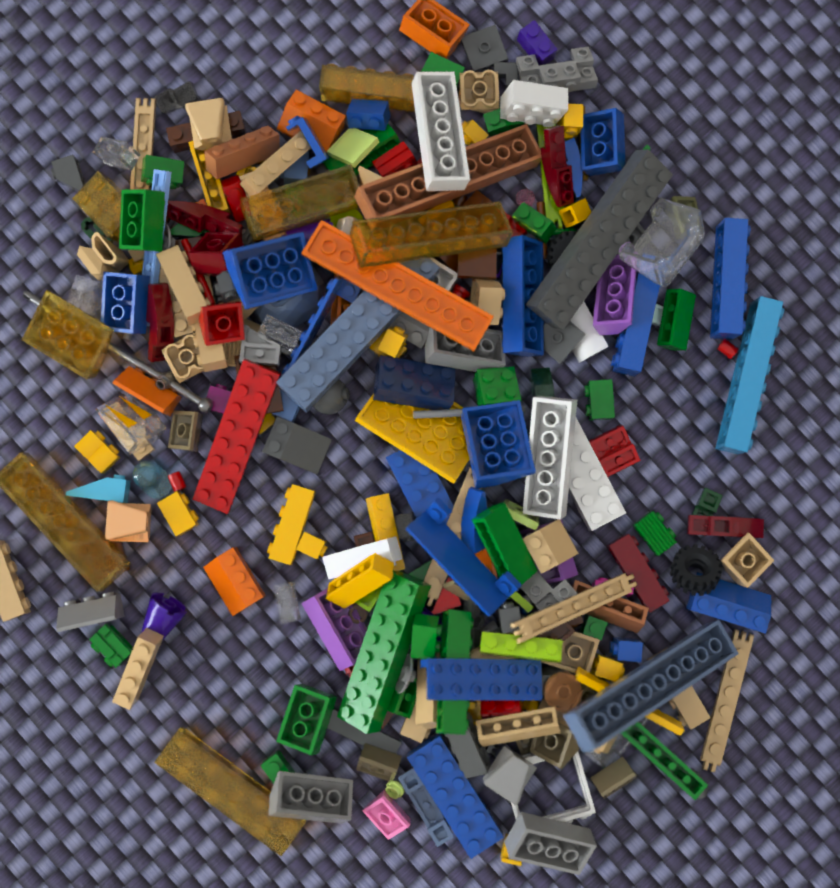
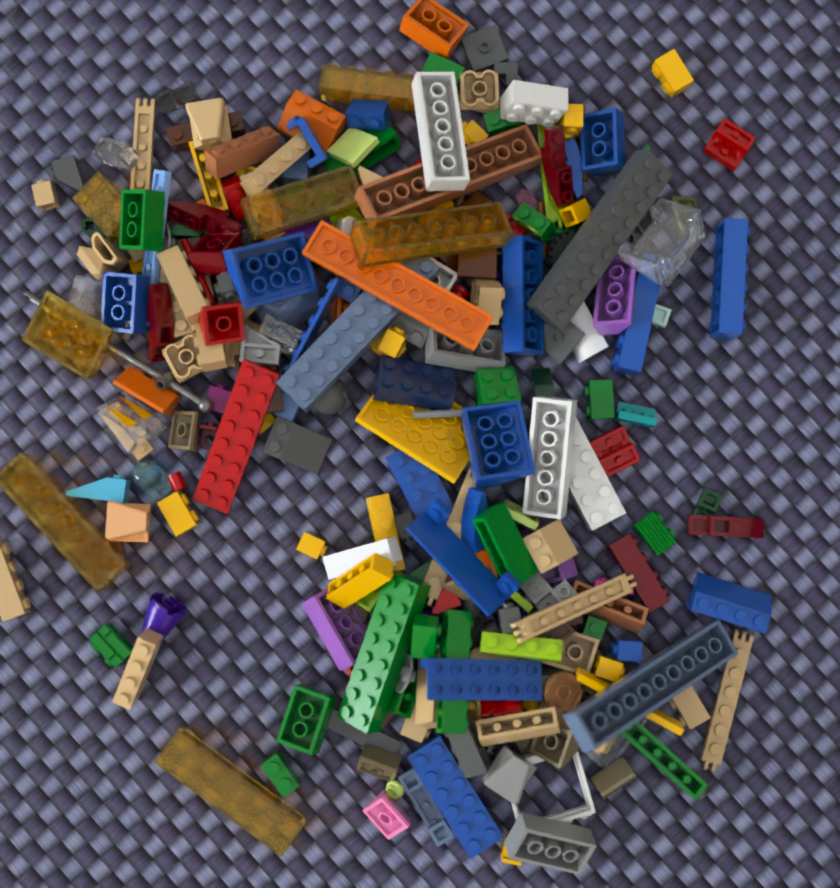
(45, 195): none -> tan brick
(89, 611): light grey slope -> none
(98, 451): yellow brick -> none
(160, 163): green brick -> none
(208, 429): none -> dark red bracket
(234, 581): orange slope -> none
(287, 602): clear brick -> none
(292, 524): yellow brick -> none
(311, 797): light grey slope -> none
(364, 539): reddish brown tile -> none
(394, 160): red brick -> none
(537, 42): dark purple brick -> none
(572, 74): light grey bracket -> none
(635, 415): none -> teal bracket
(672, 73): none -> yellow brick
(676, 319): green brick -> none
(700, 559): black tyre -> none
(727, 348): red hinge -> none
(729, 144): none -> red slope
(746, 561): tan slope -> none
(749, 375): dark azure brick -> none

